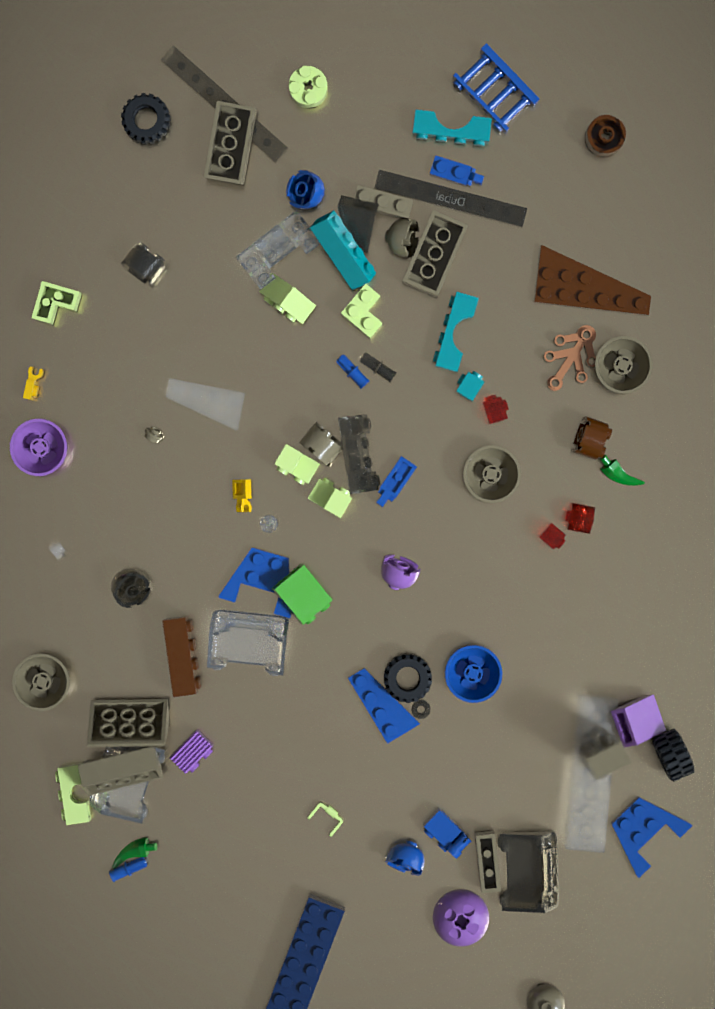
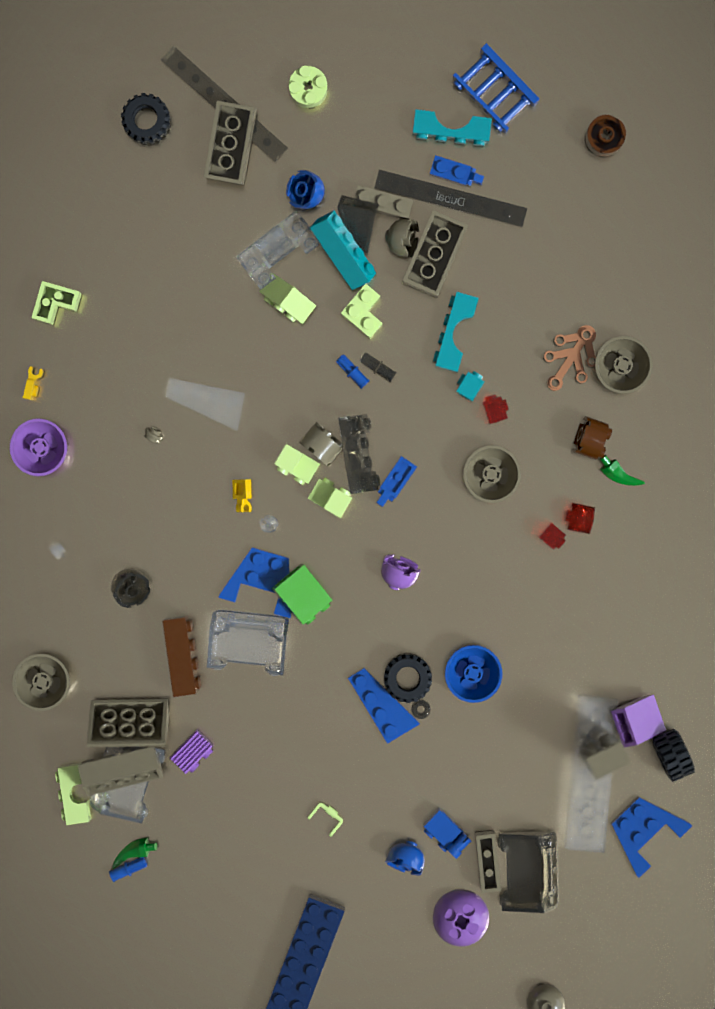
(144, 264): clear smoke brick -> none
(576, 285): reddish brown wing -> none

